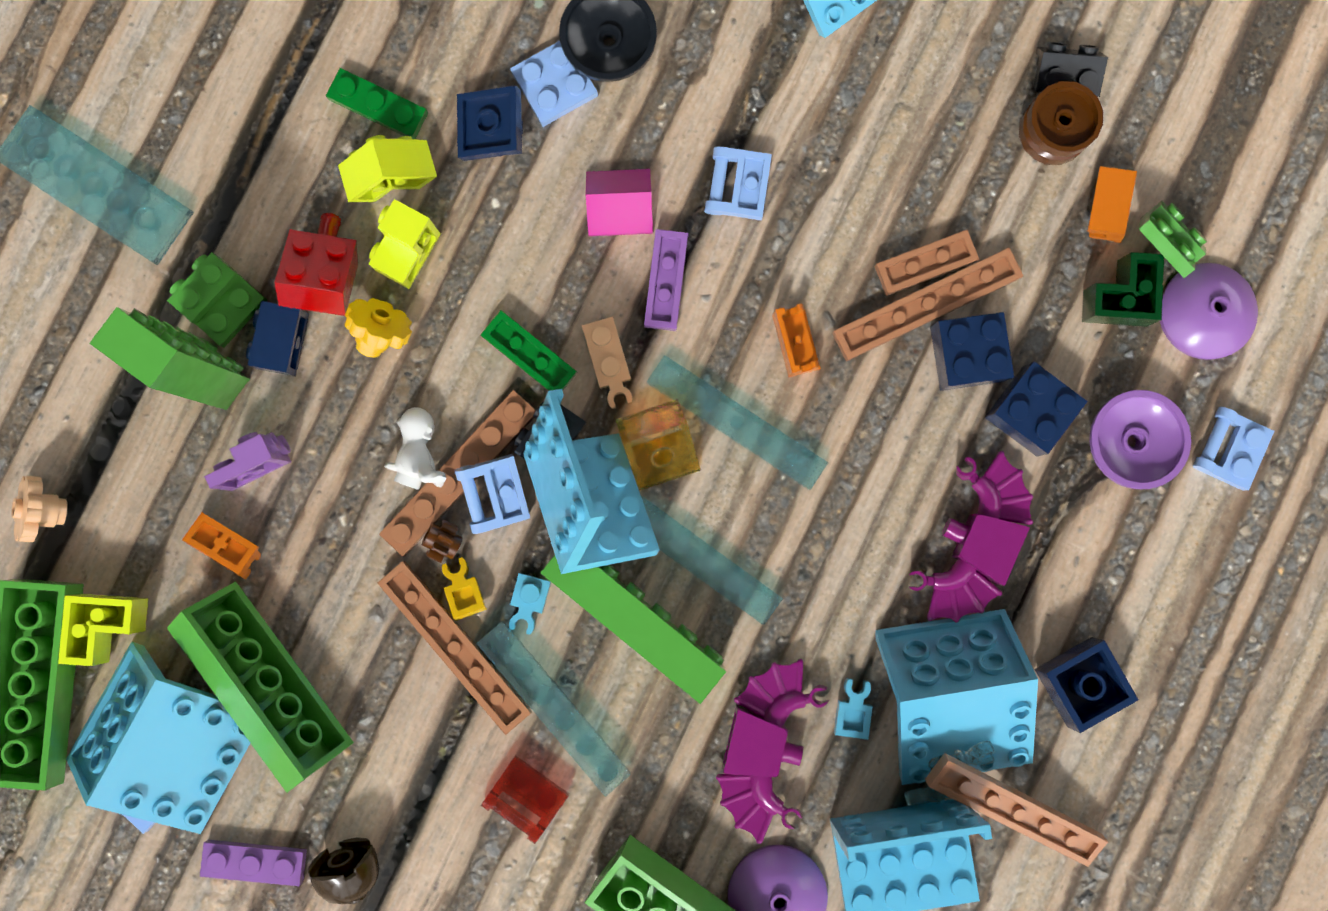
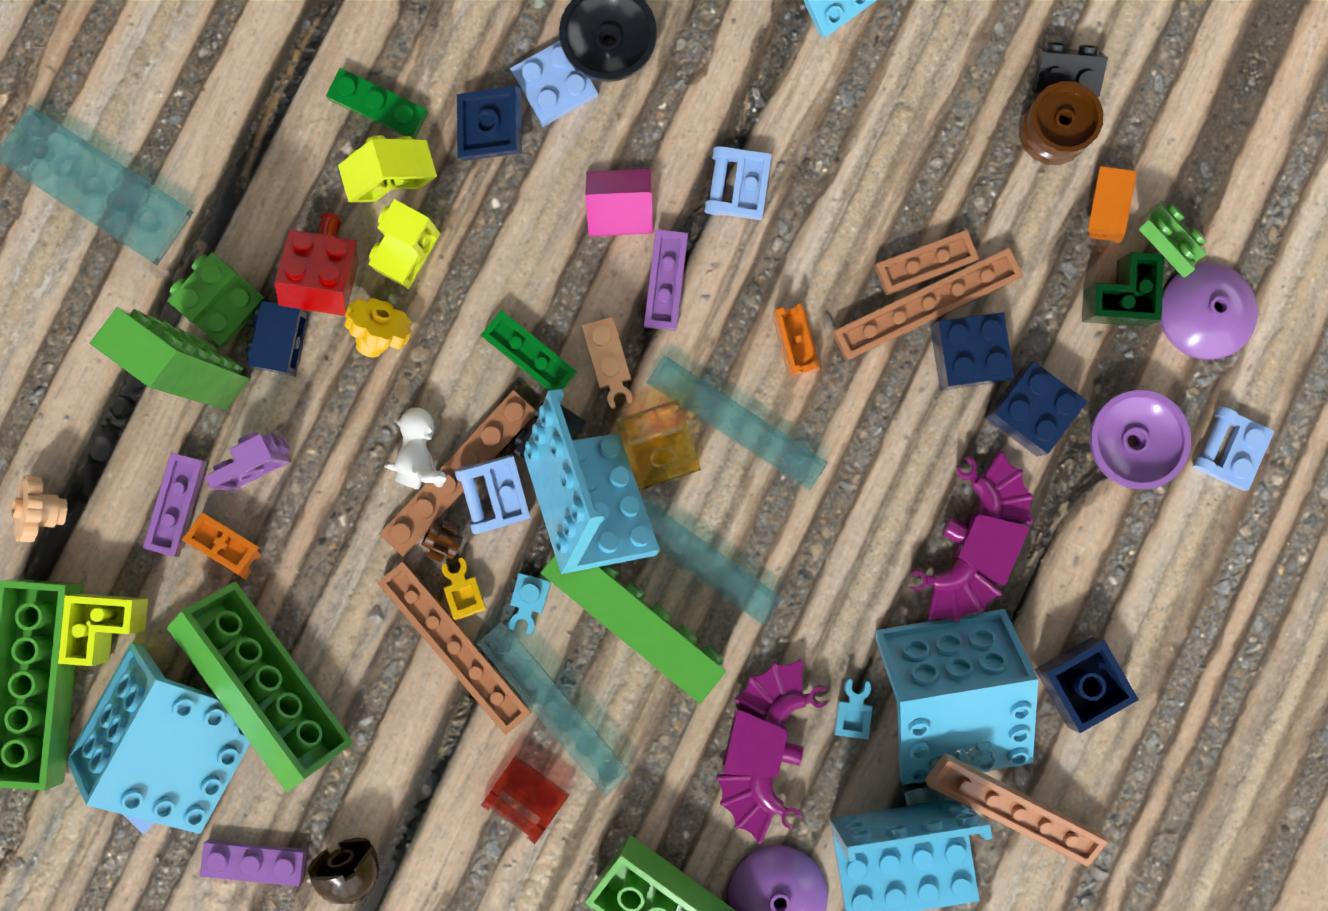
(174, 504): none -> medium lavender plate

